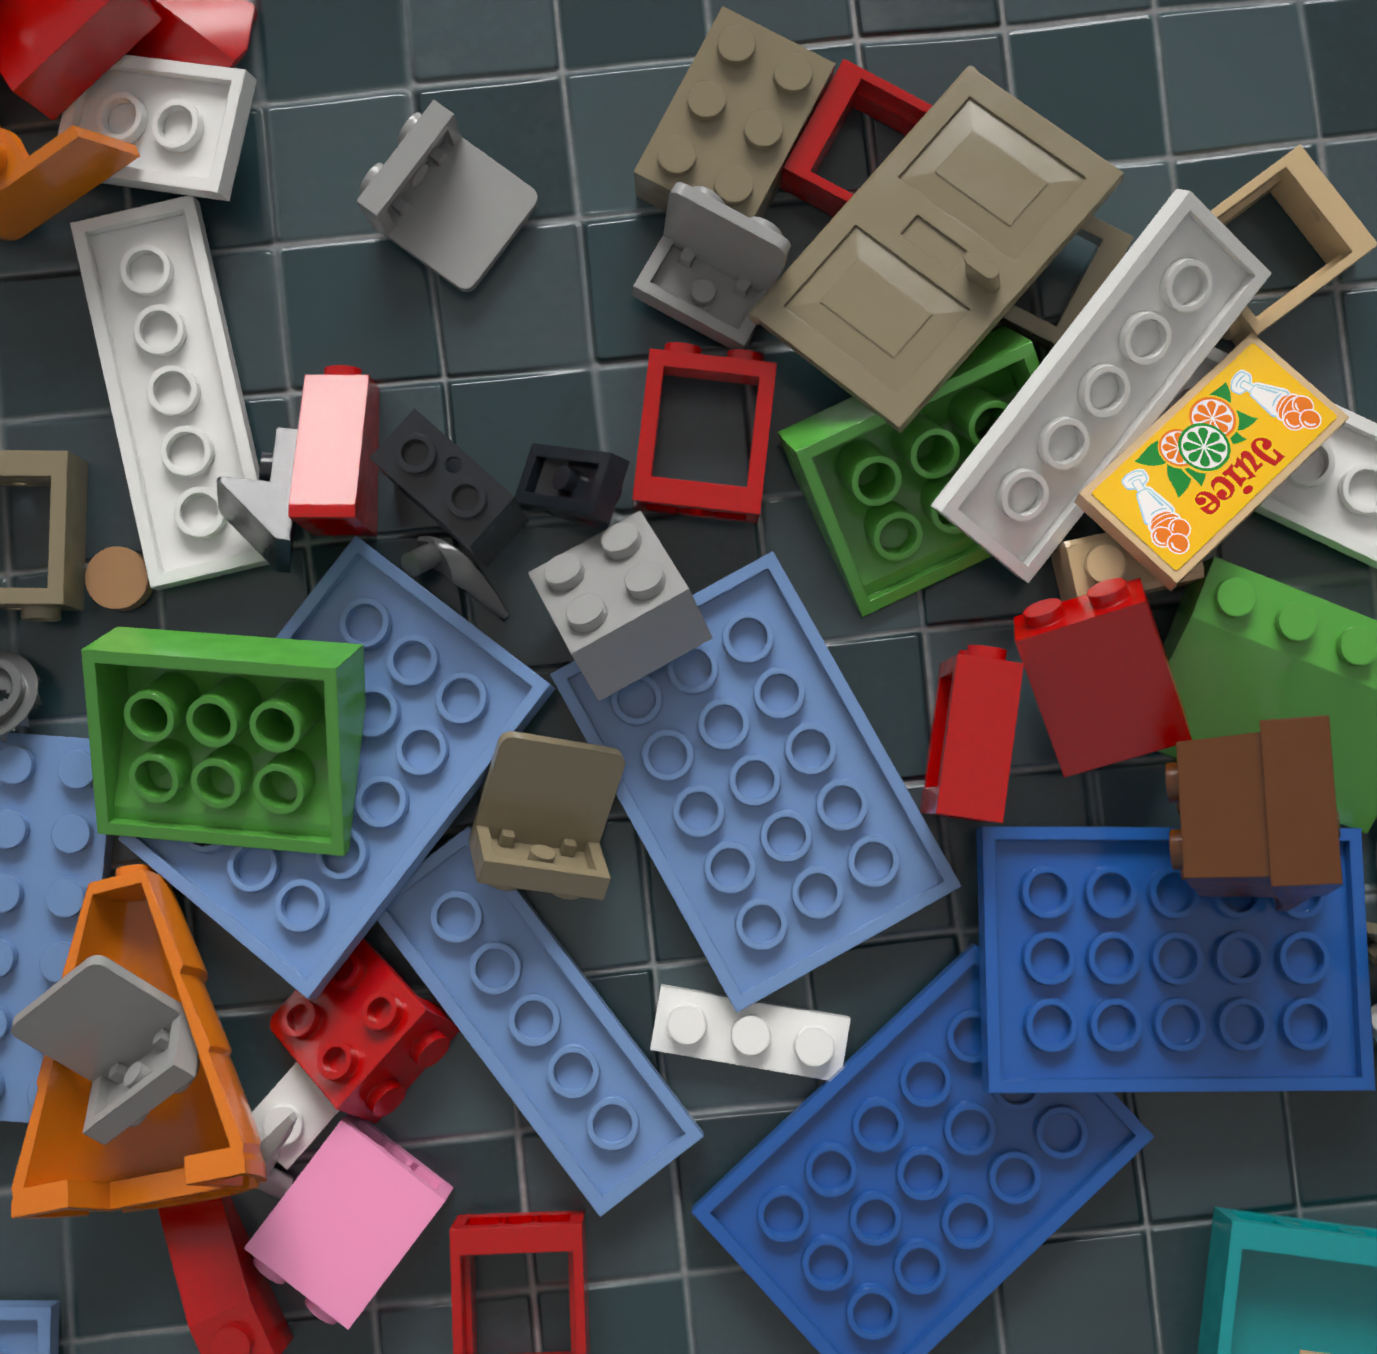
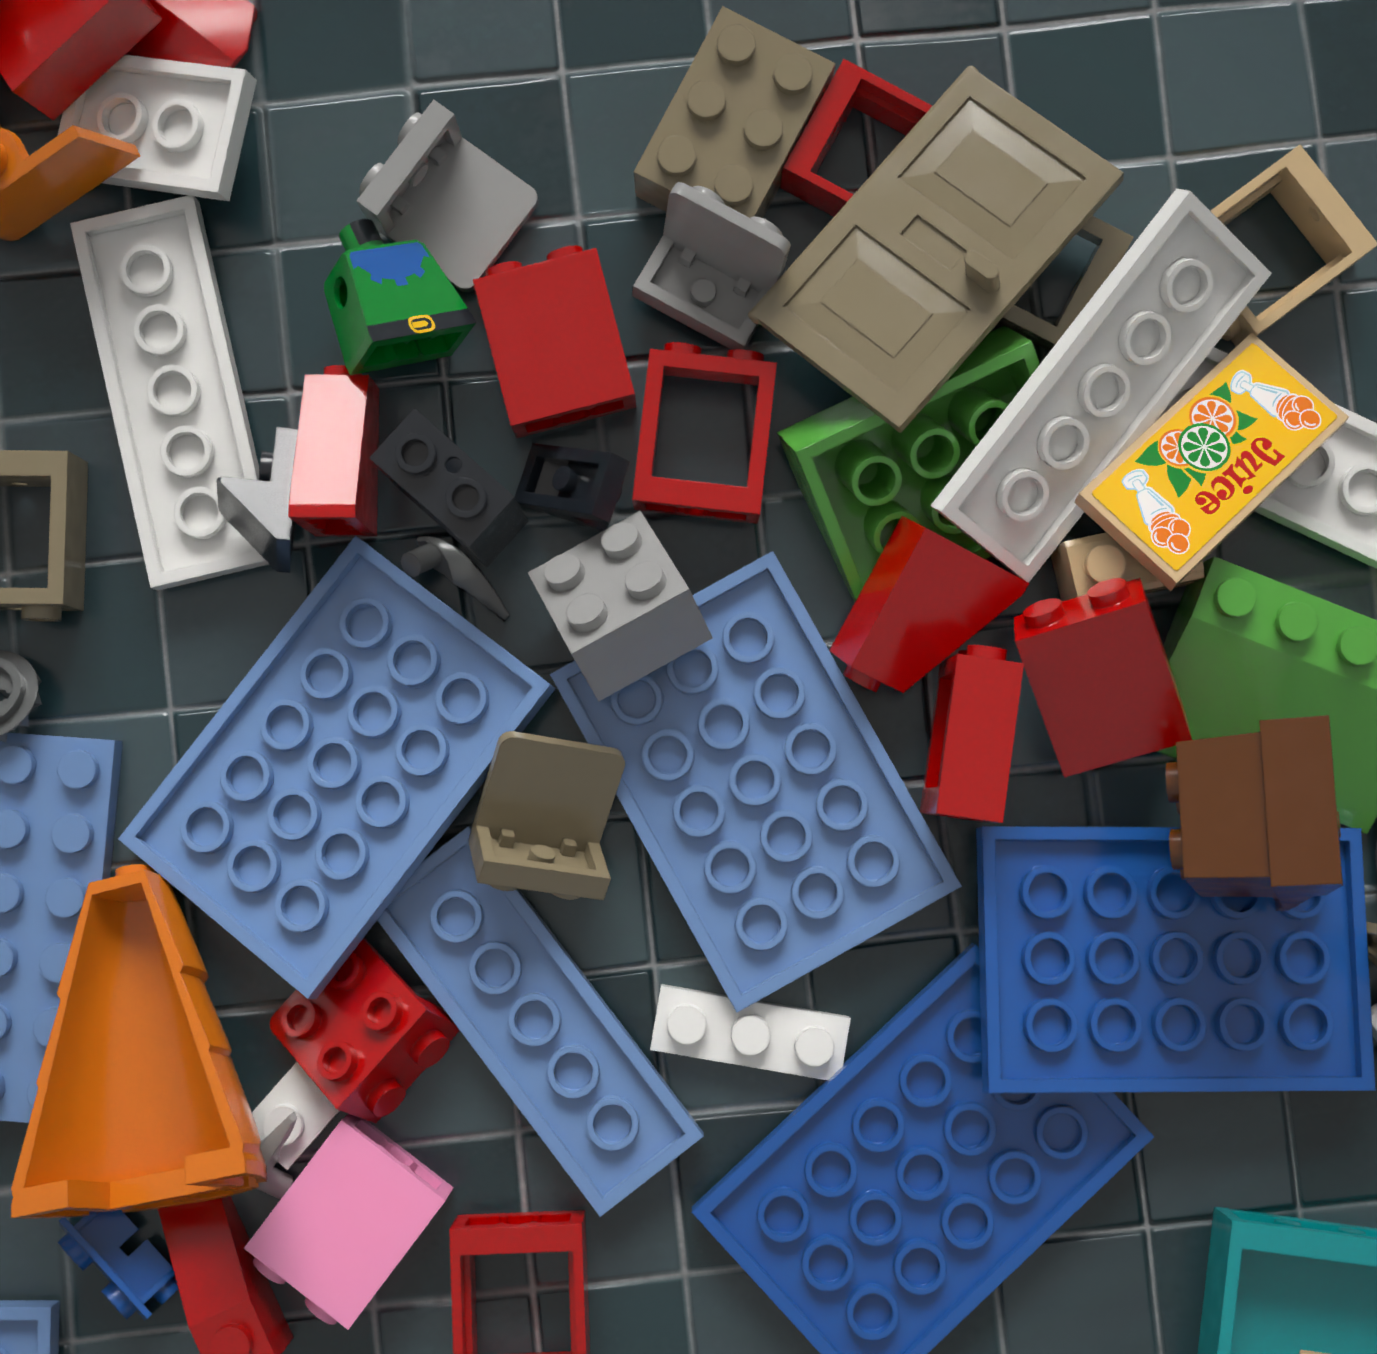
(117, 1036): light grey bracket -> none
(118, 579): medium nougat tile -> none
(131, 1277): none -> blue hinge
(225, 738): bright green slope -> none
(392, 302): none -> green torso
(554, 341): none -> red brick
(919, 608): none -> red slope

